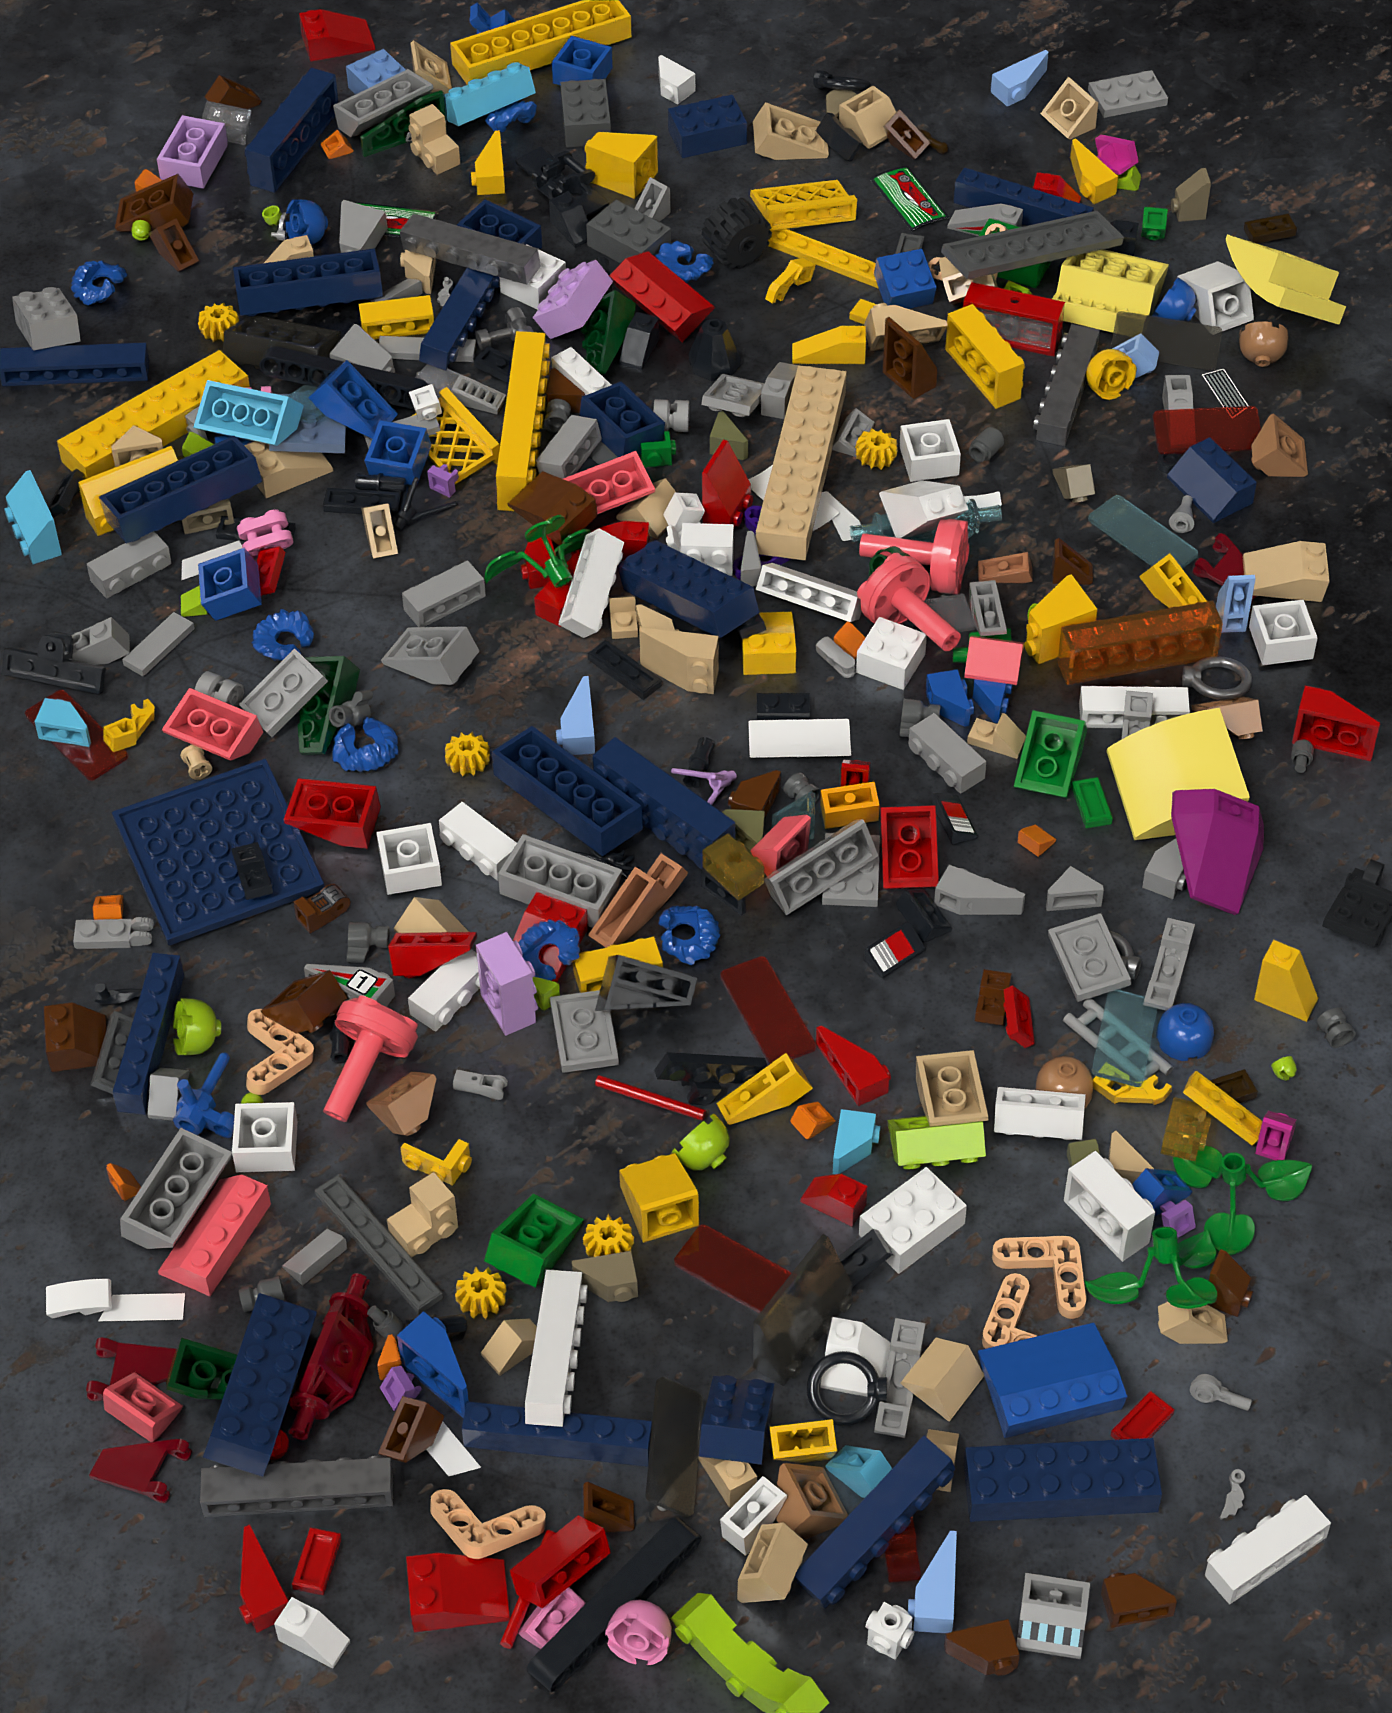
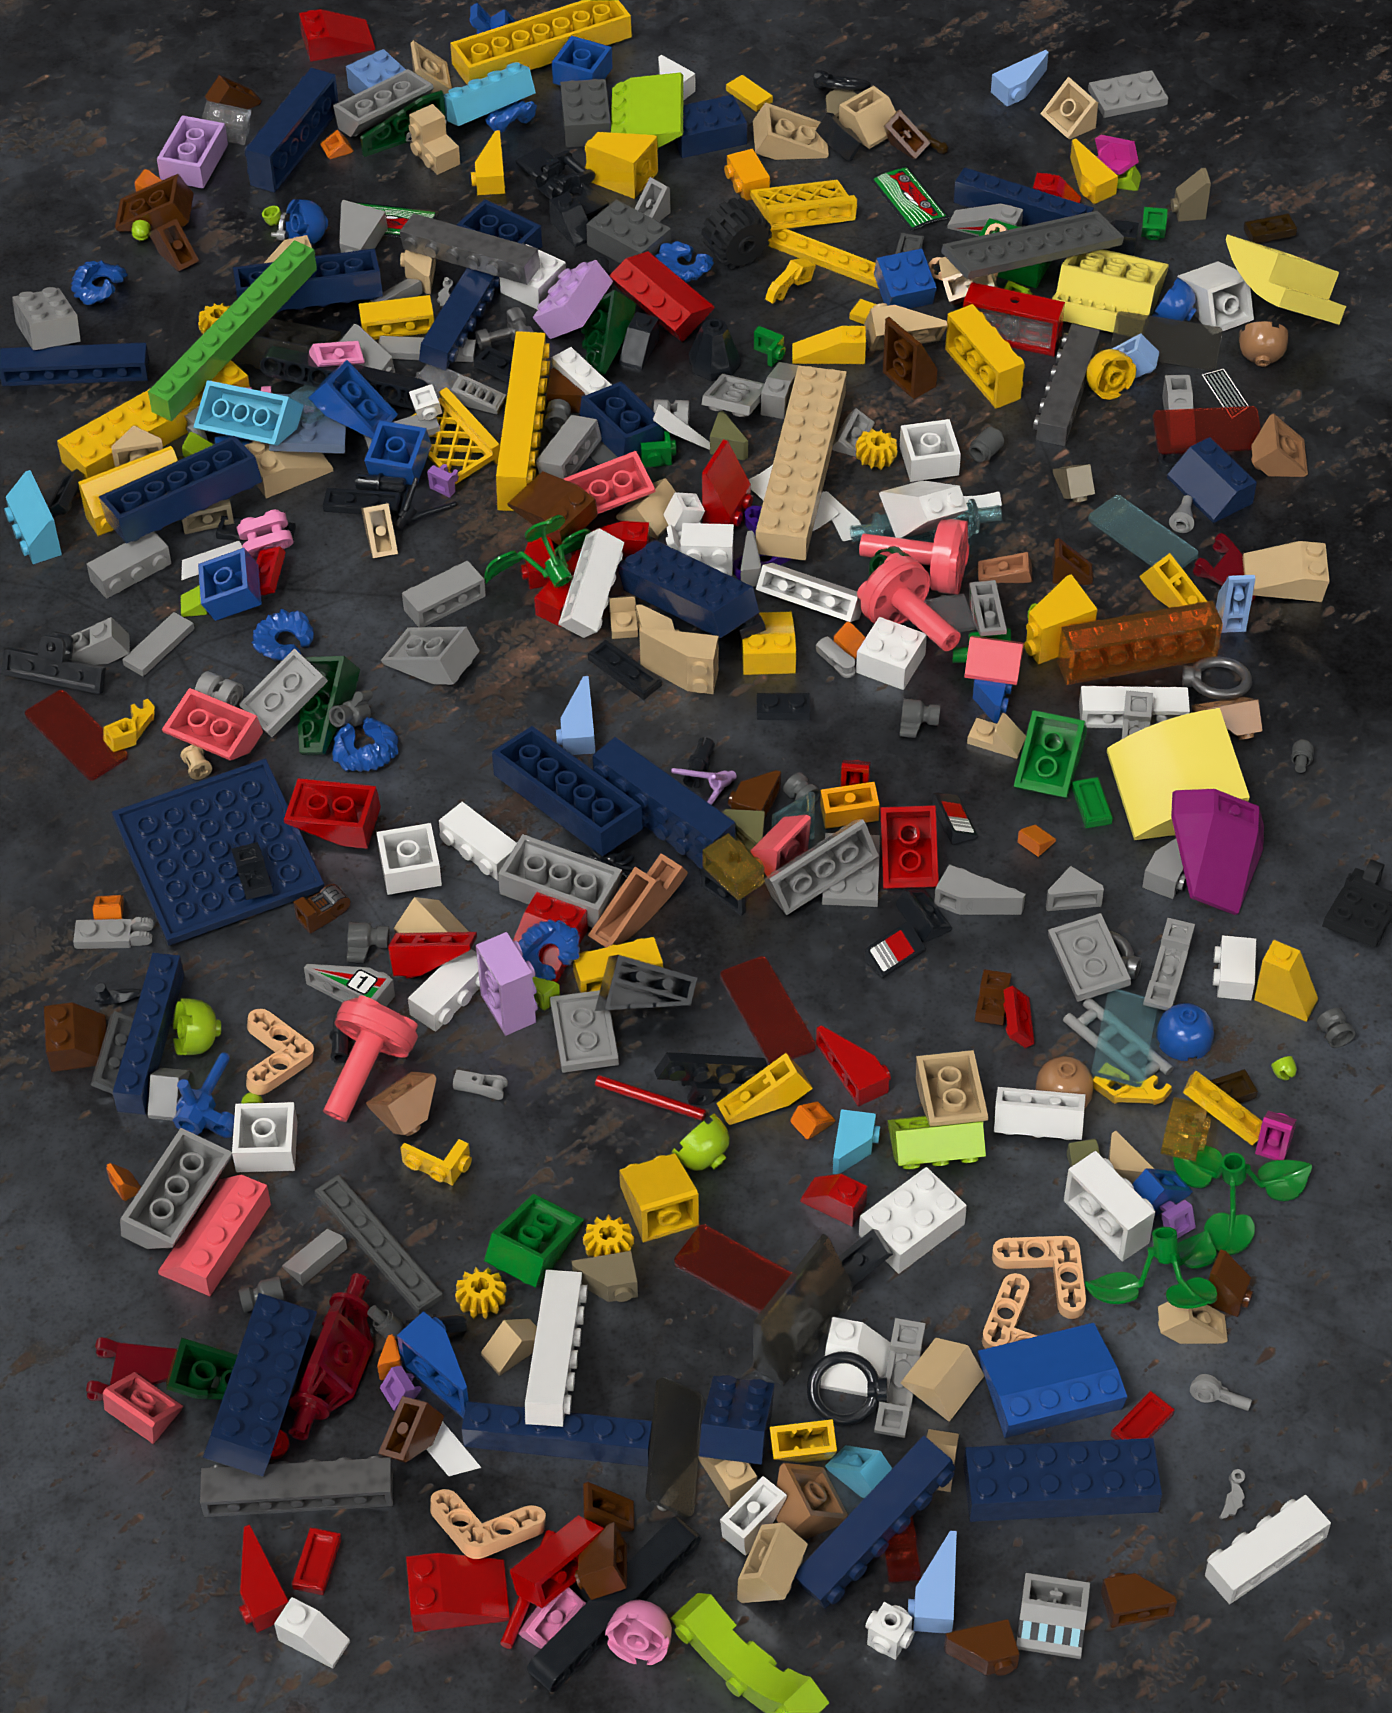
(61, 723): medium azure slope -> none
(78, 1296): white slope -> none
(137, 1465): dark red flag -> none
(145, 1307): white sticker -> none
(232, 331): none -> bright green brick
(306, 1003): reddish brown slope -> none
(336, 353): none -> bright pink slope
(427, 1218): tan brick -> none
(467, 754): yellow gear -> none
(603, 1564): none -> reddish brown slope
(649, 106): none -> lime slope
(678, 427): none -> white sticker
(700, 944): blue piece -> none
(746, 172): none -> light orange brick
(749, 92): none -> yellow tile
(770, 344): none -> green bracket
(799, 738): white sticker -> none
(947, 753): light grey brick -> none
(950, 693): blue slope -> none
(1235, 967): none -> white brick
(1283, 632): white brick -> none
(1335, 725): red slope -> none

